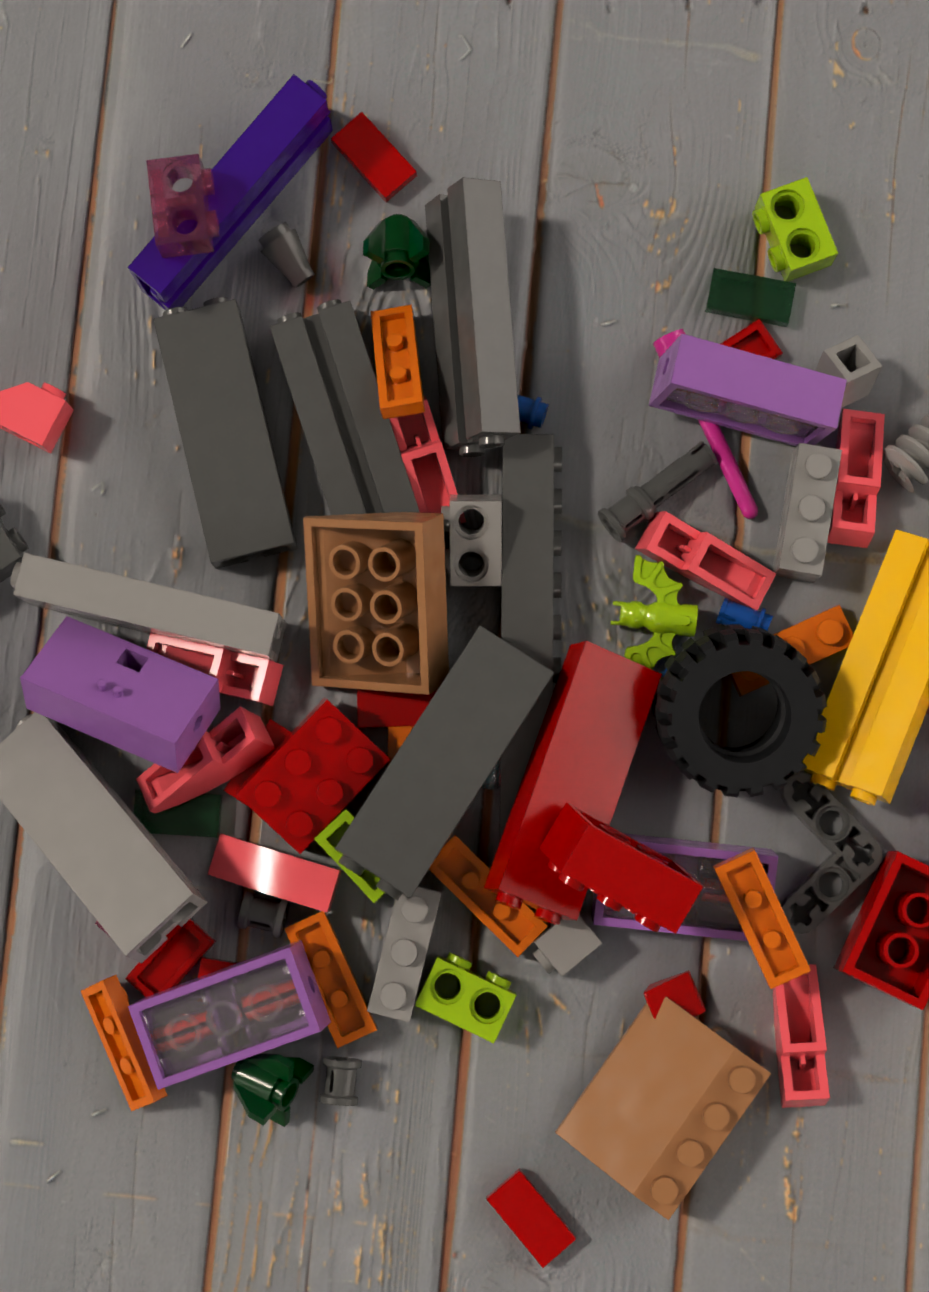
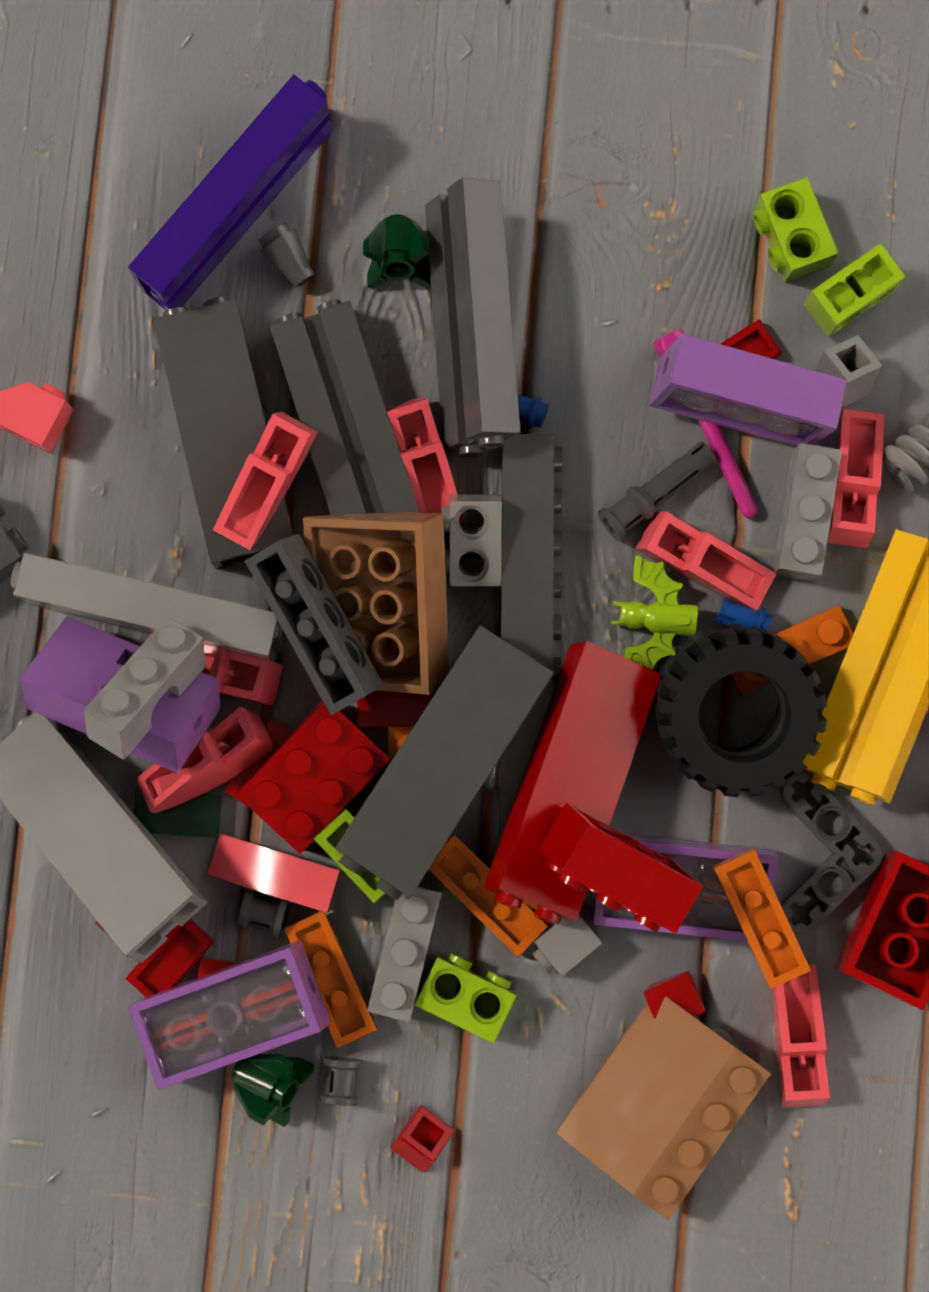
(111, 1016): orange plate -> none
(124, 706): none -> light grey arch
(174, 207): clear pink brick -> none
(265, 479): none -> coral slope
(314, 623): none -> dark grey brick
(373, 157): red tile -> none
(397, 362): orange plate -> none
(422, 1139): none -> red slope
(531, 1218): red tile -> none
(750, 297): clear green tile -> none
(854, 290): none -> lime brick

